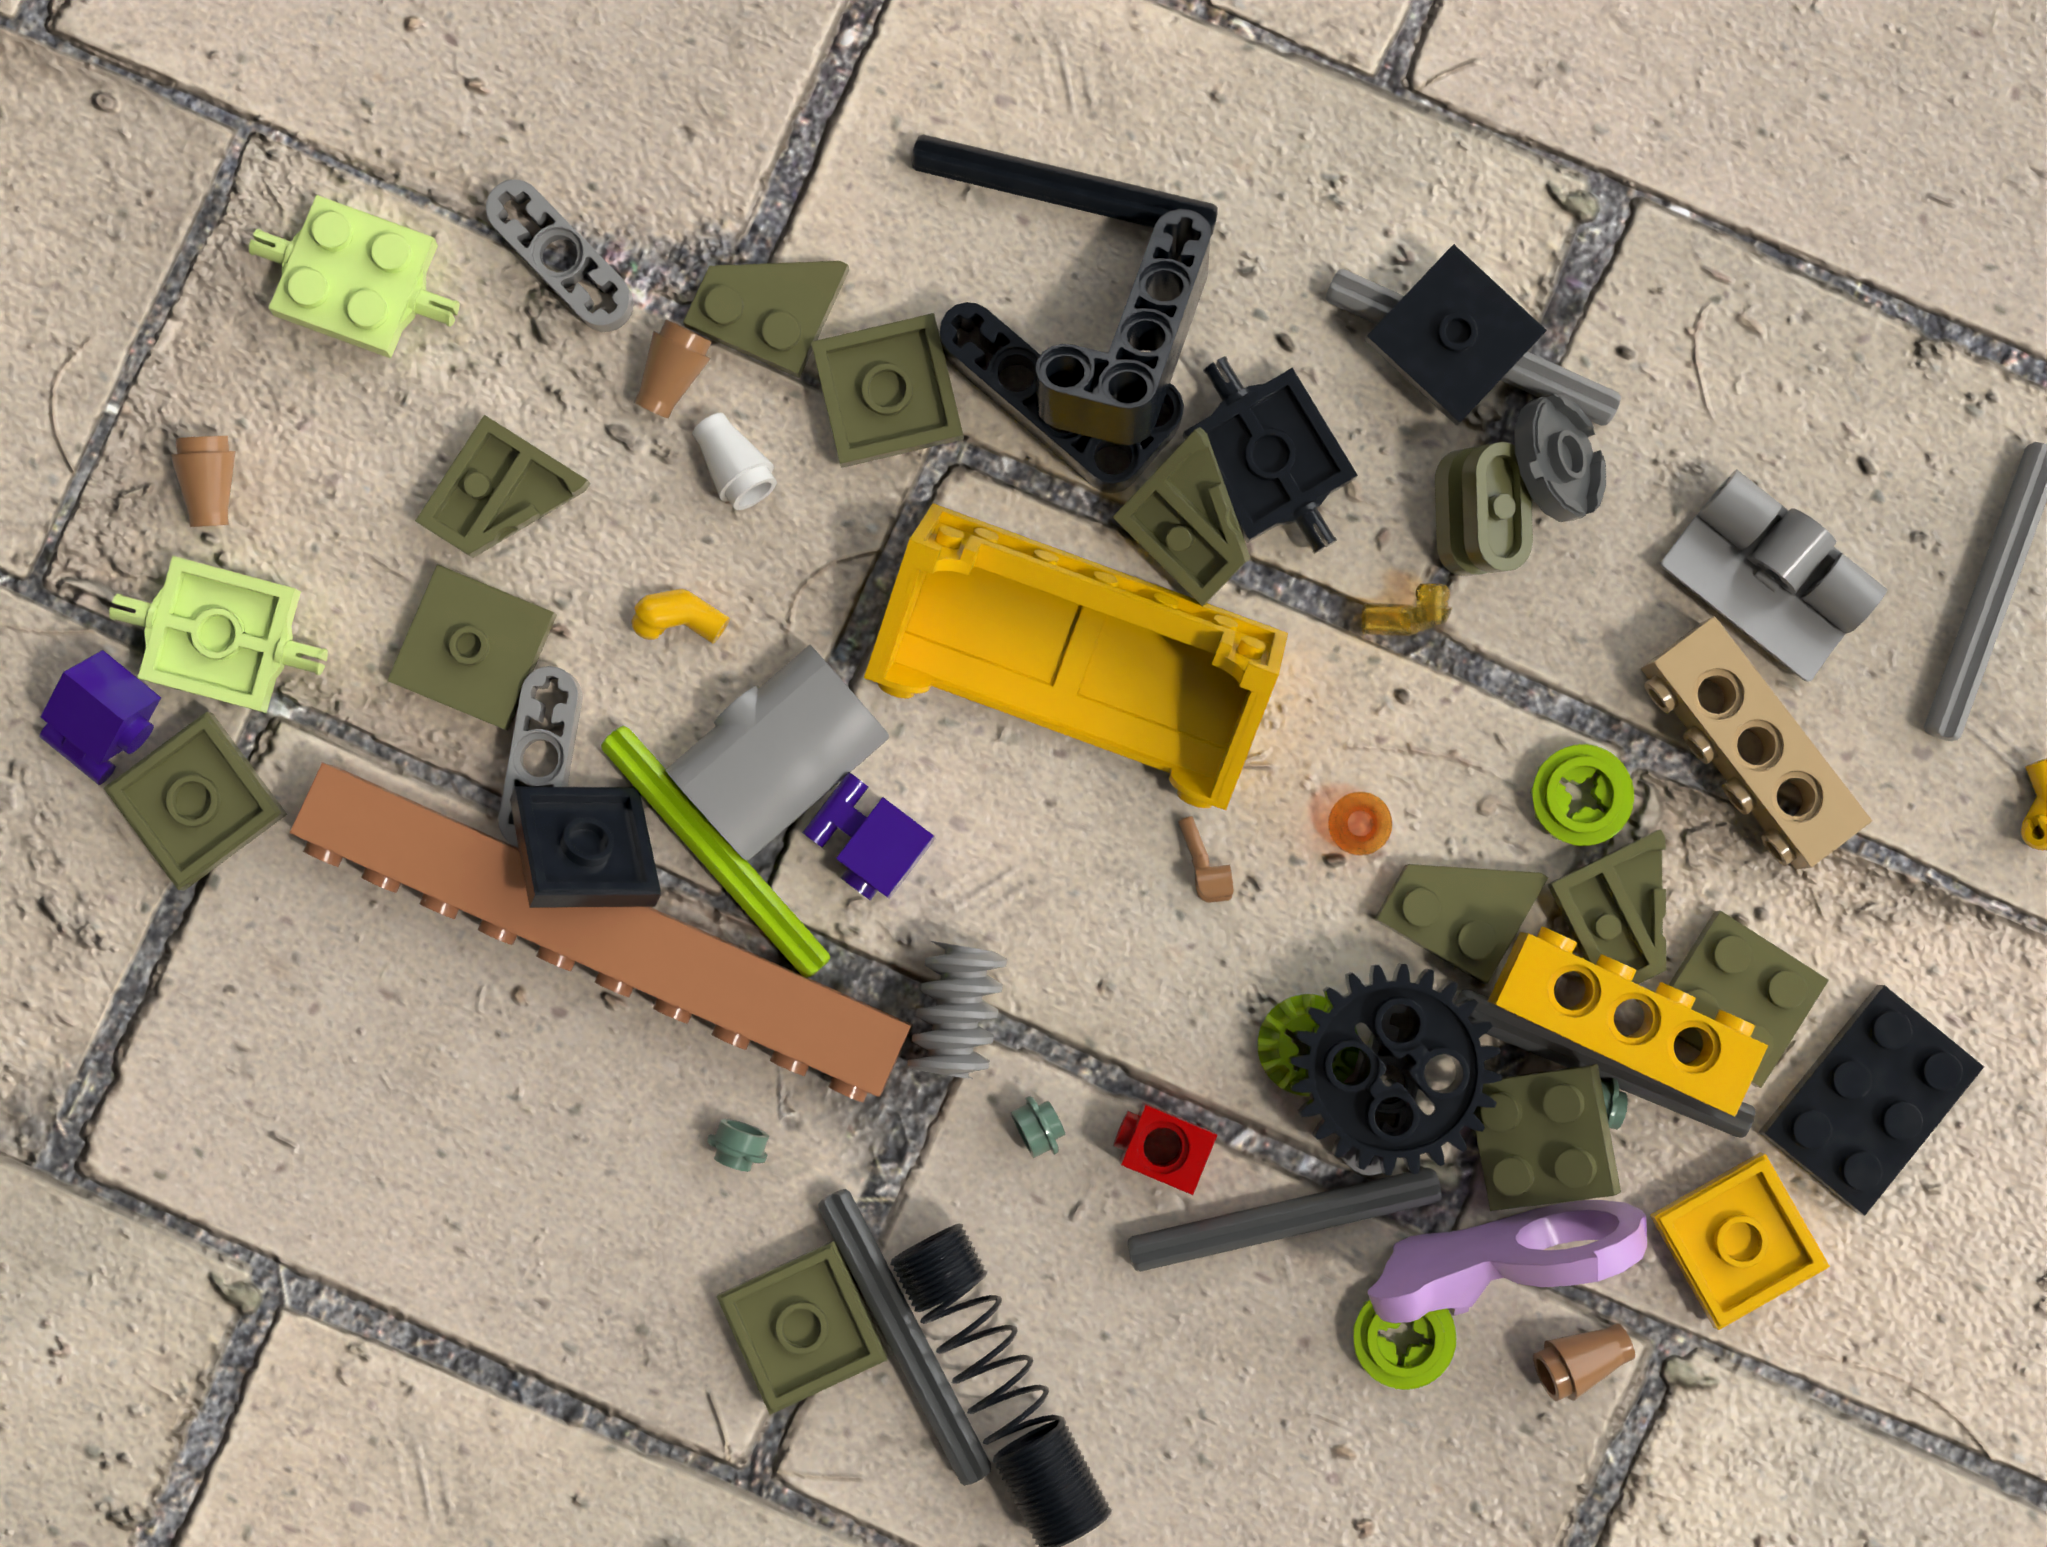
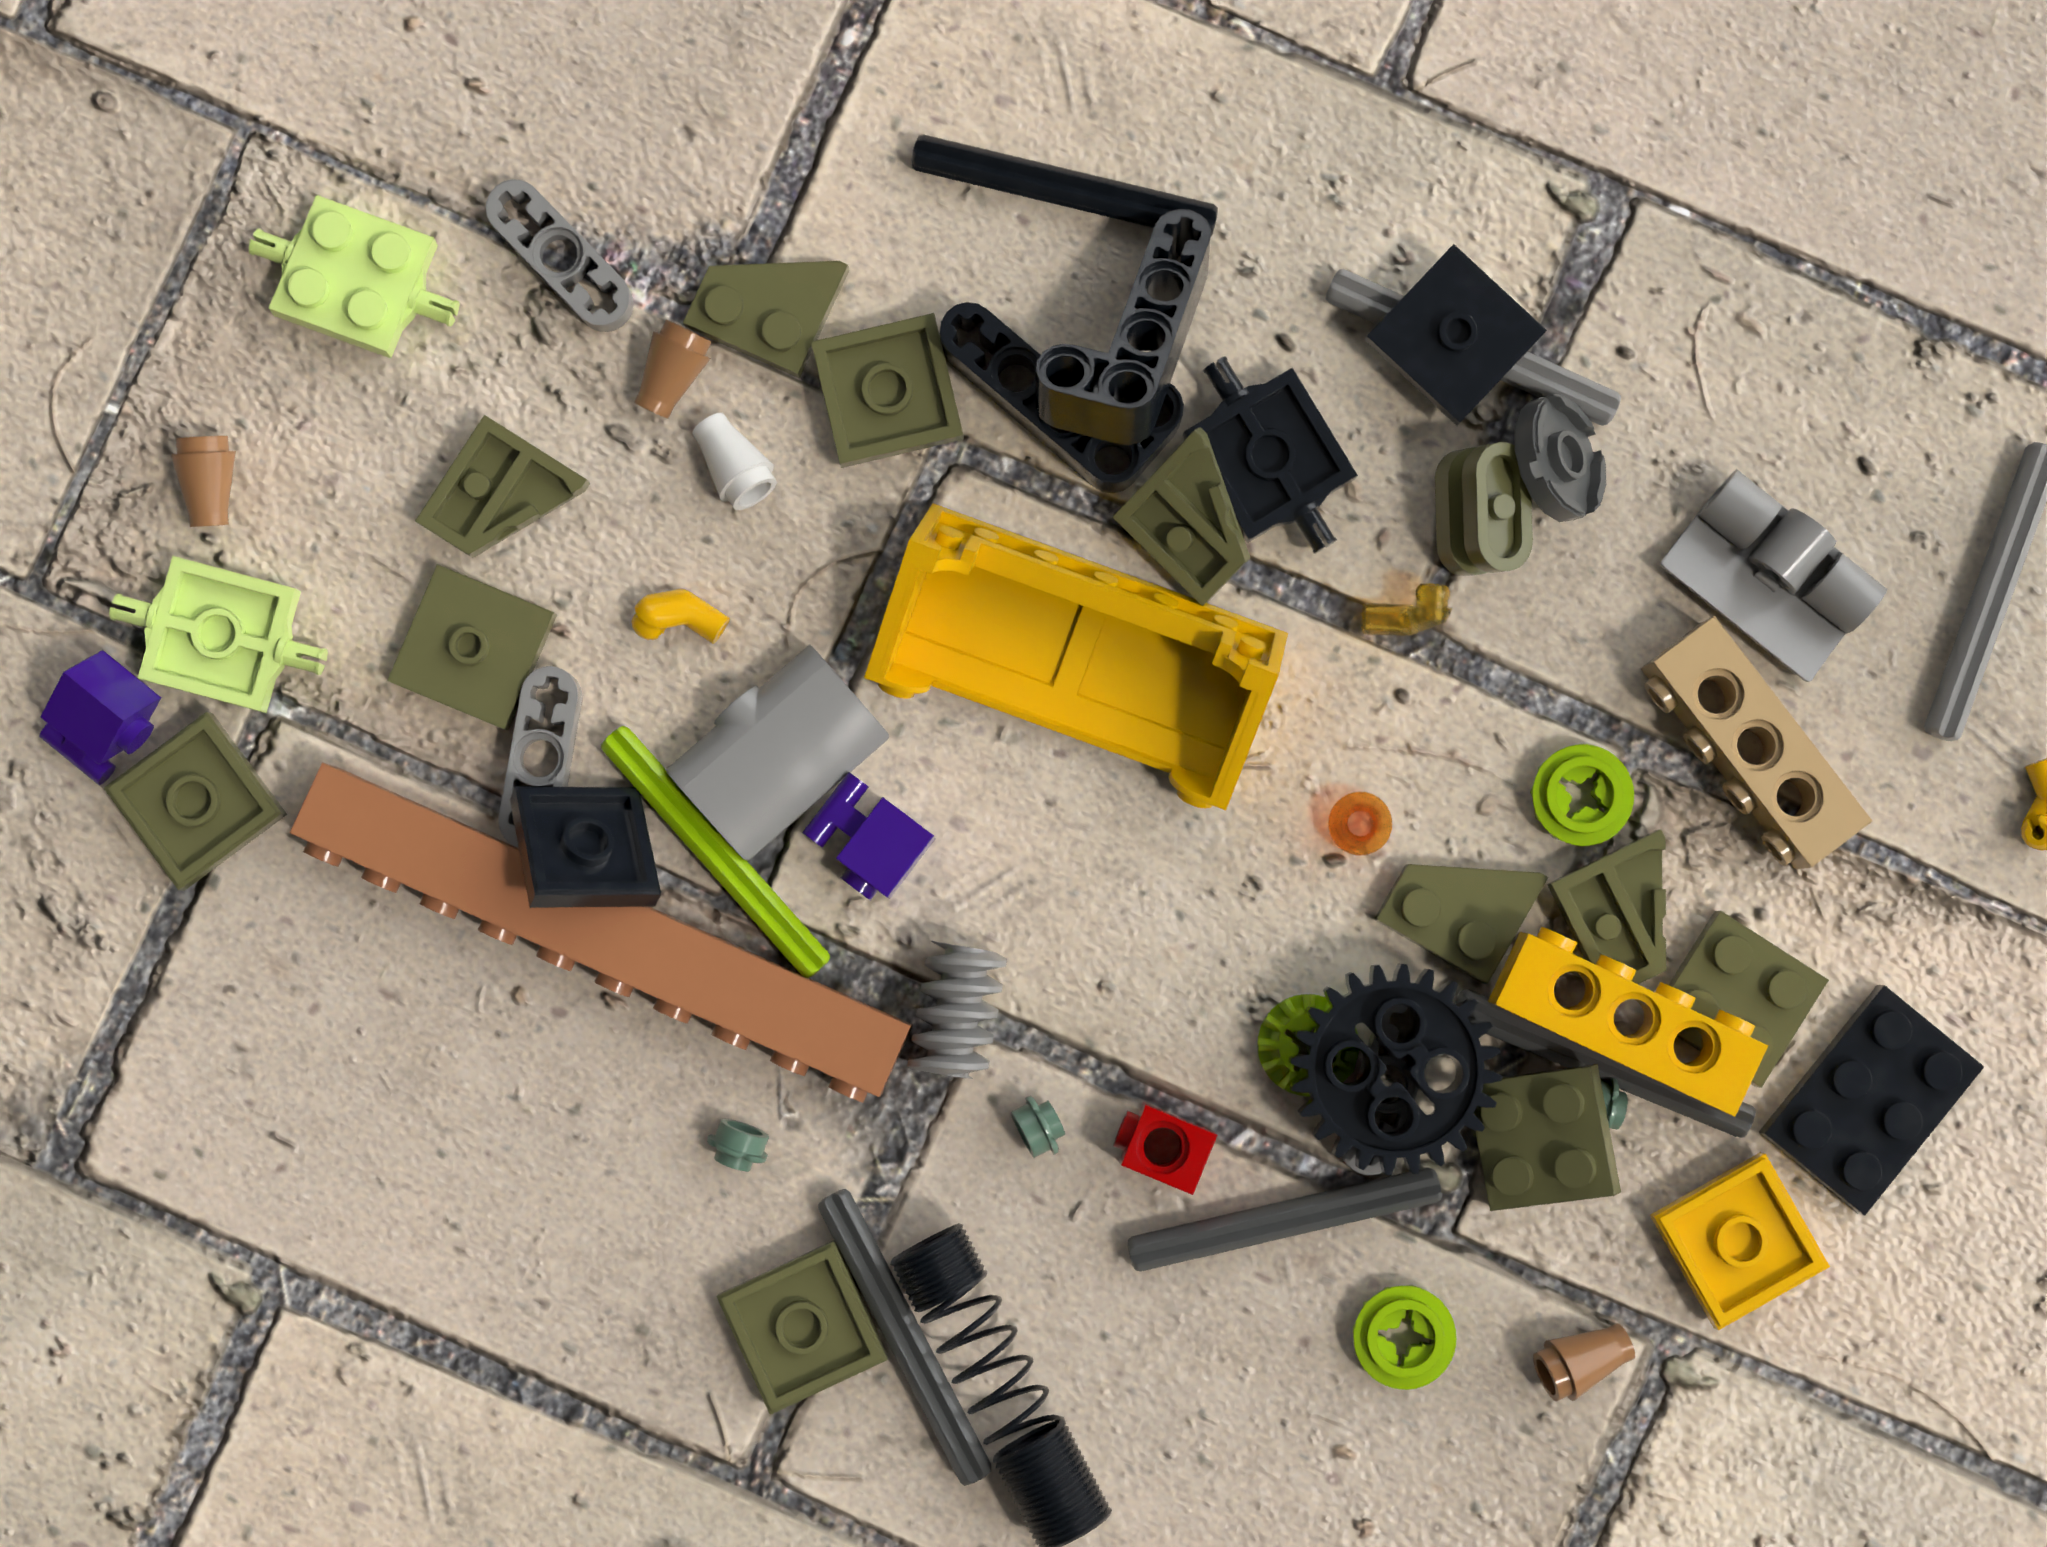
(1211, 883): medium nougat hand -> none
(1458, 1265): lavender animal -> none

